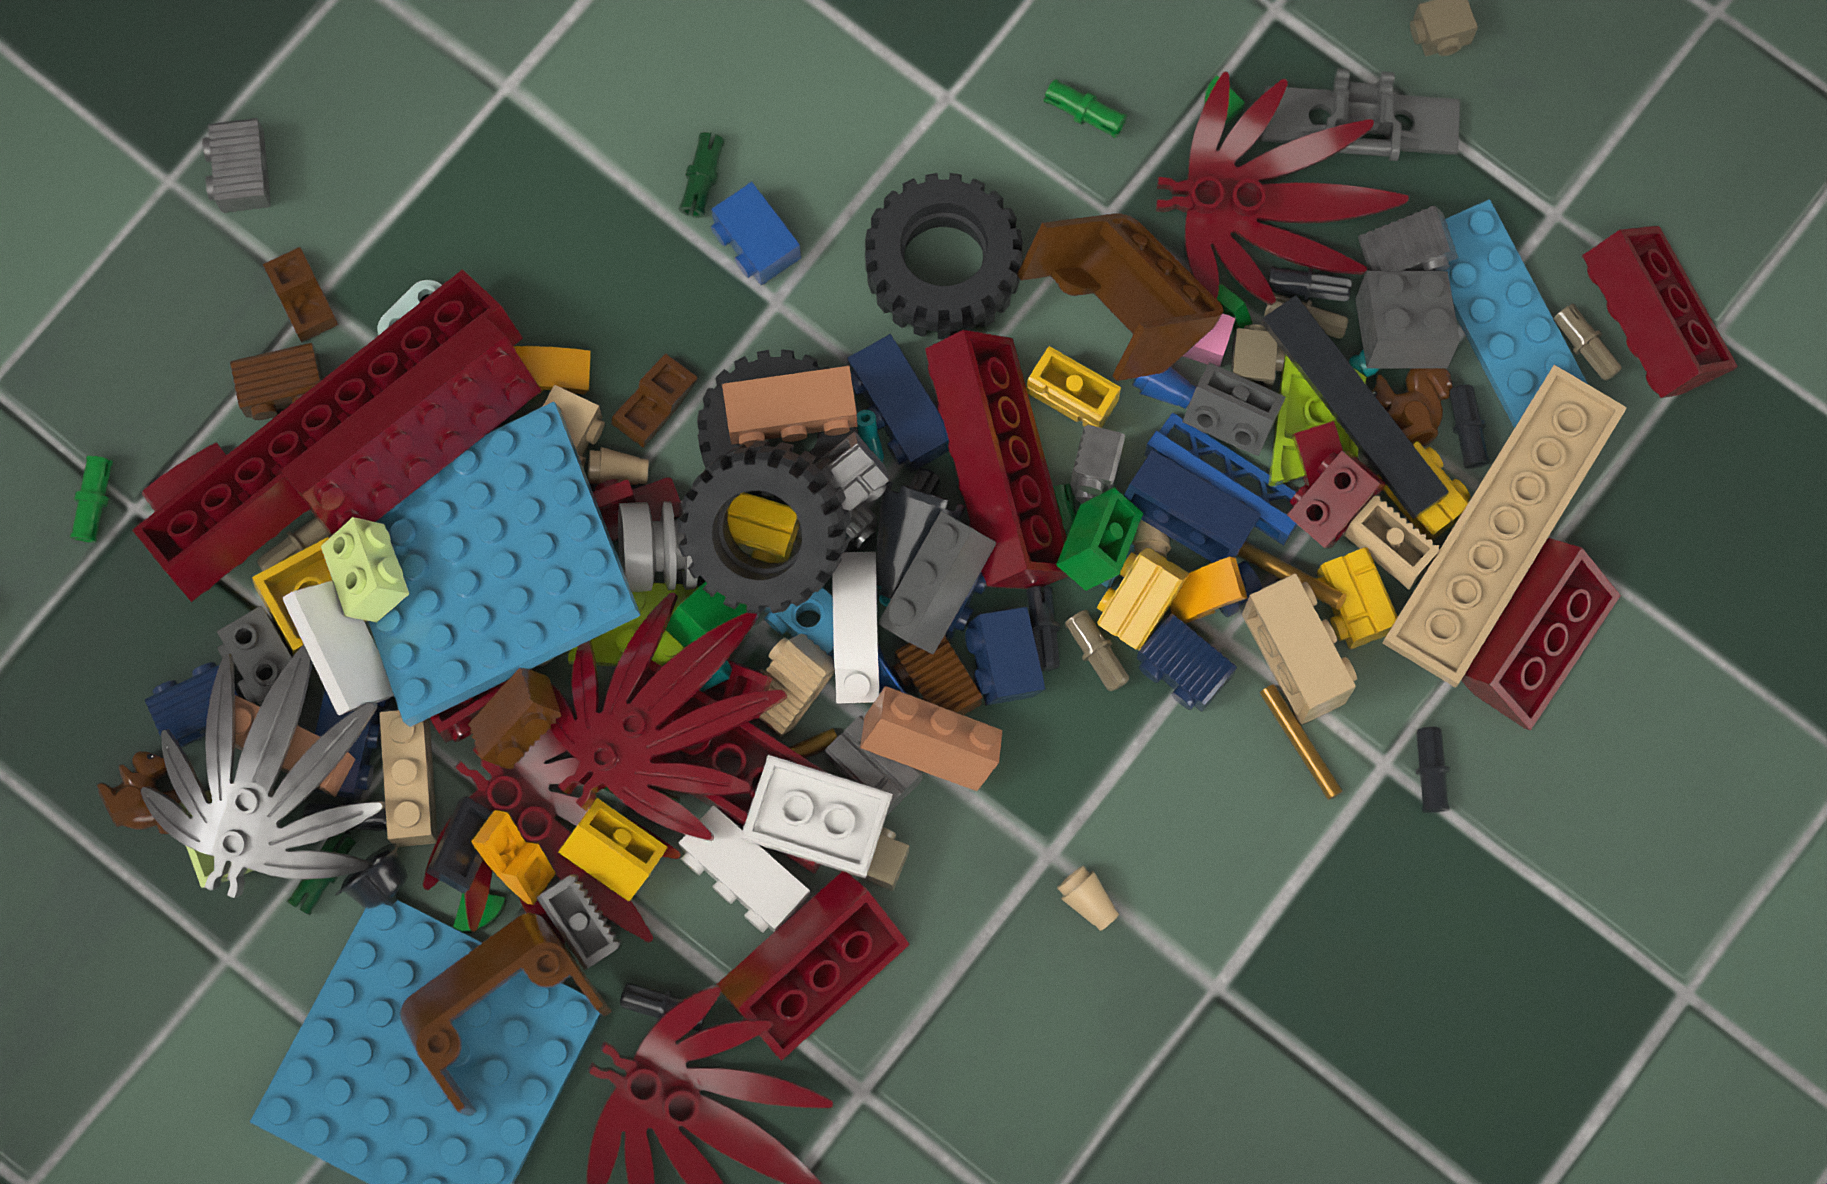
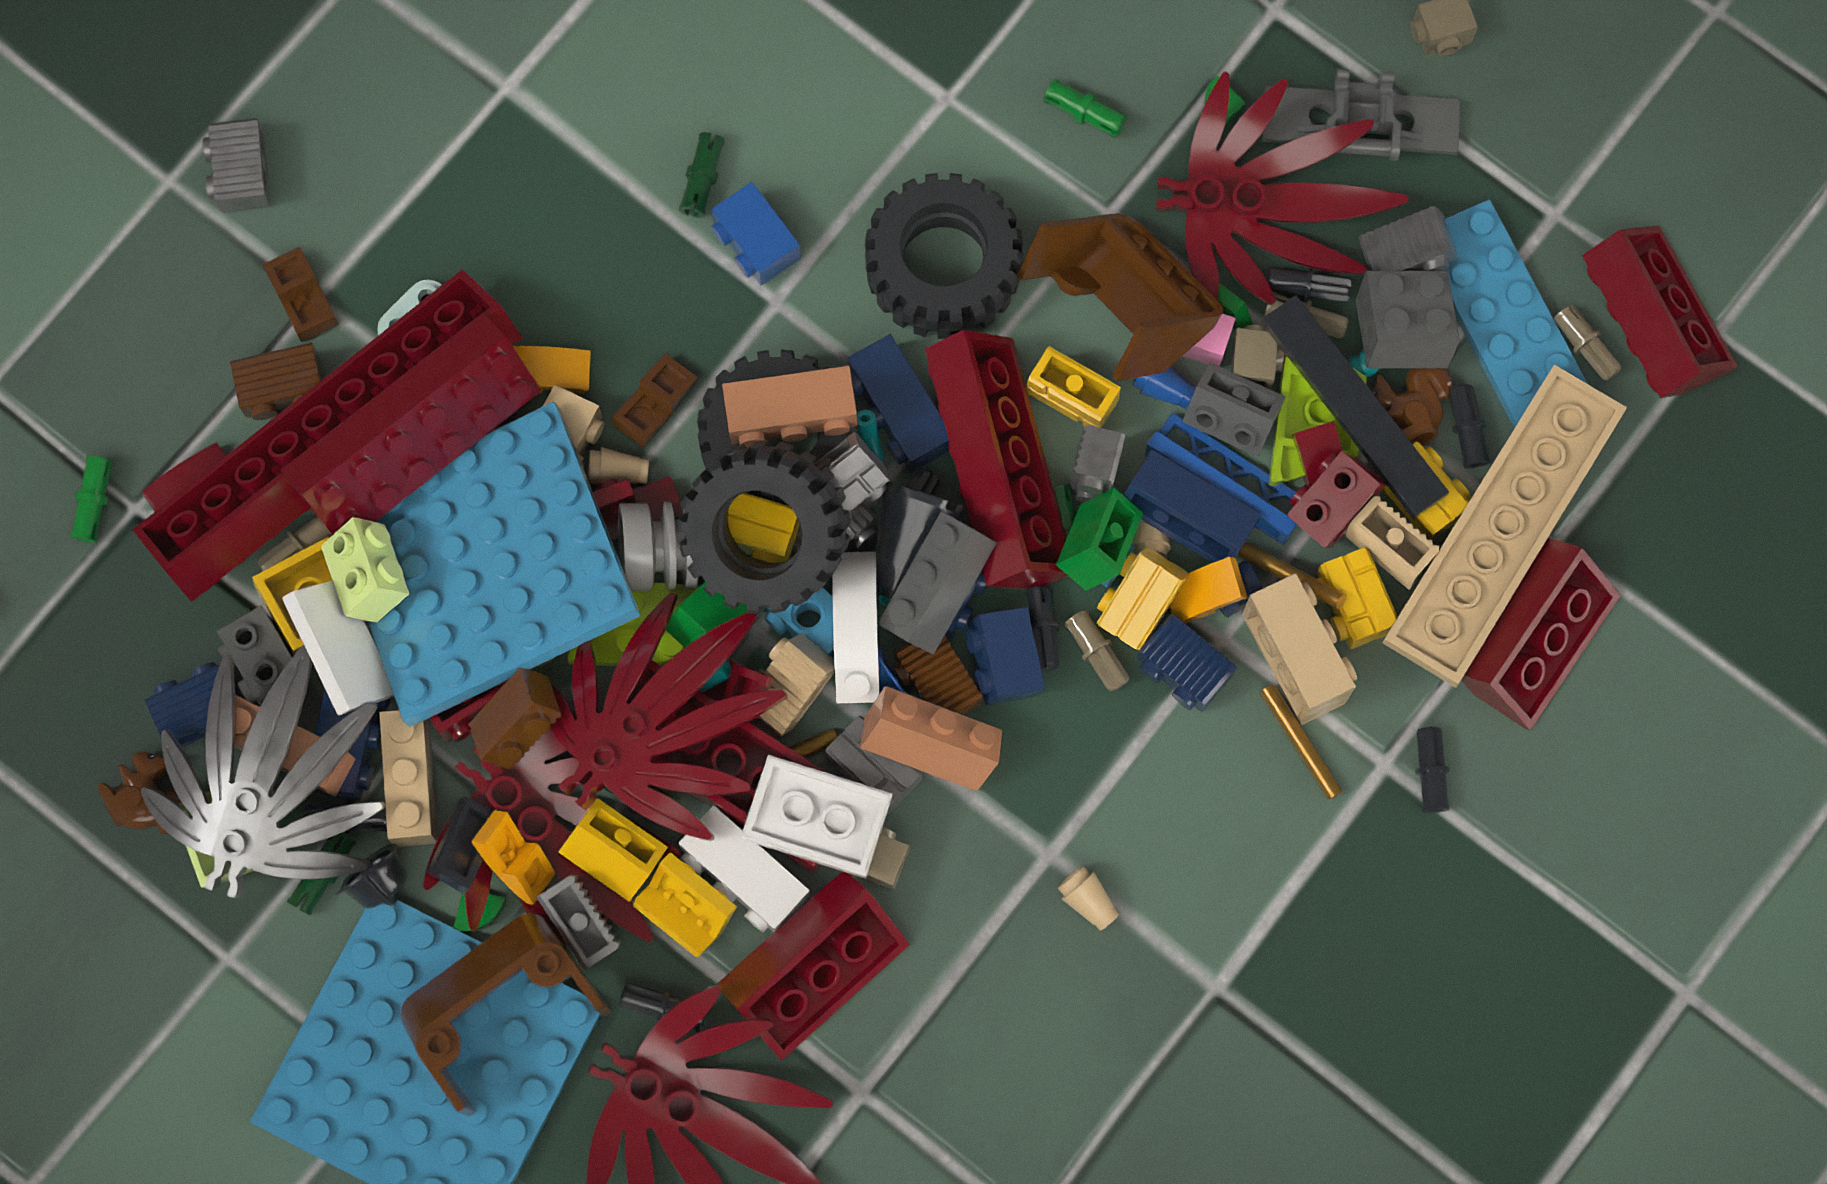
(685, 905): none -> yellow bracket

